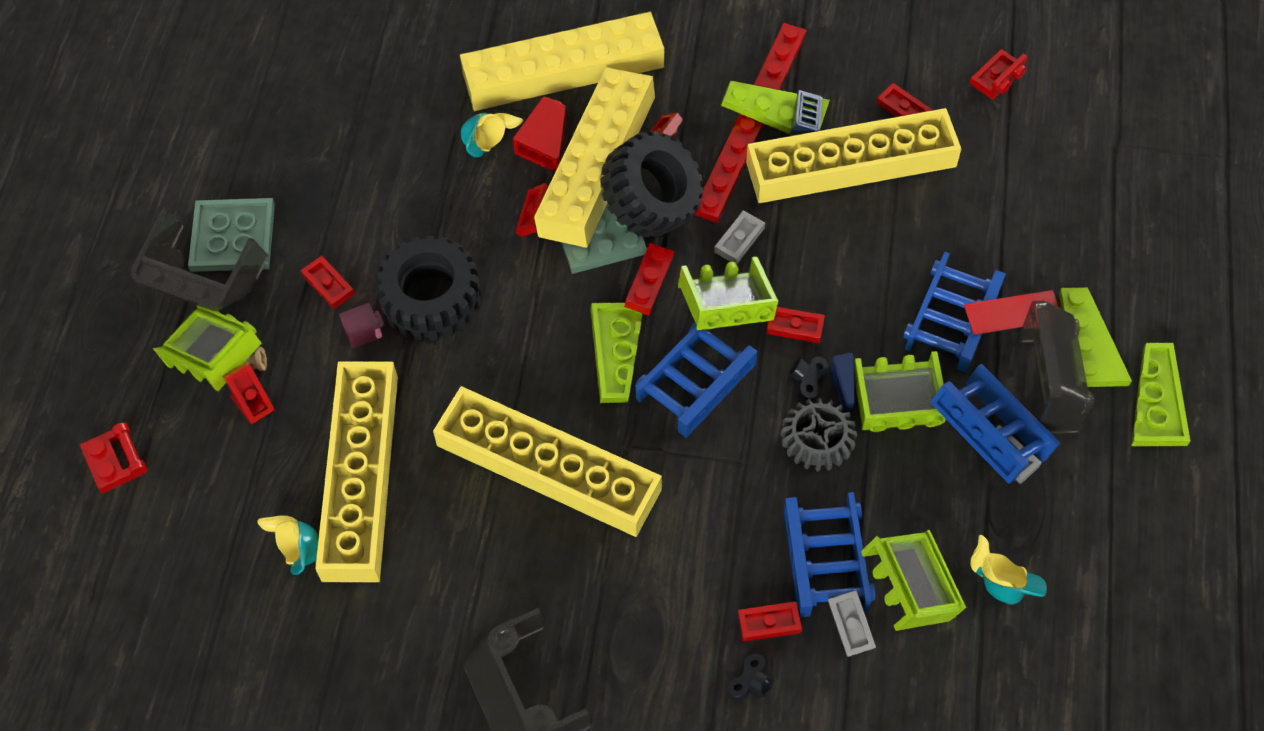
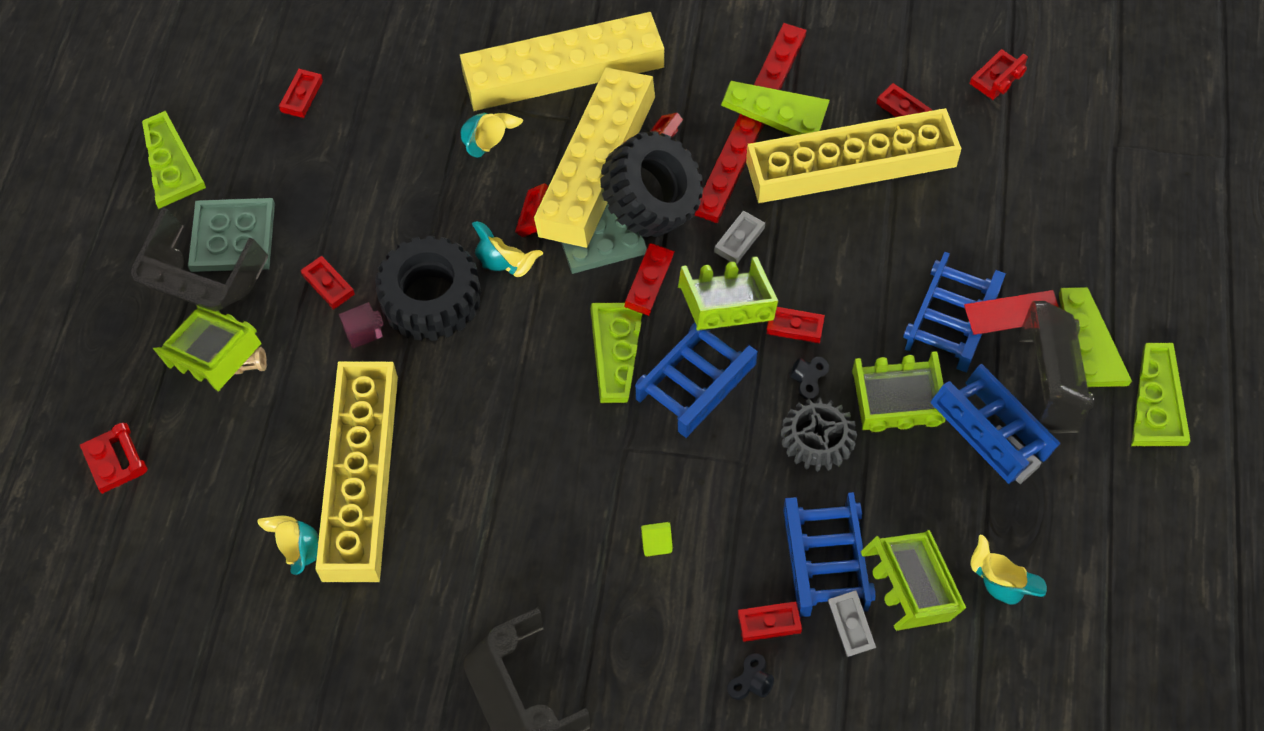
(171, 165): none -> lime wing
(248, 393): red slope -> none
(301, 93): none -> red plate
(498, 256): none -> hair
(543, 134): red slope -> none
(548, 461): light yellow brick -> none
(656, 539): none -> lime slope
(799, 127): slope -> none
(843, 377): dark blue slope -> none

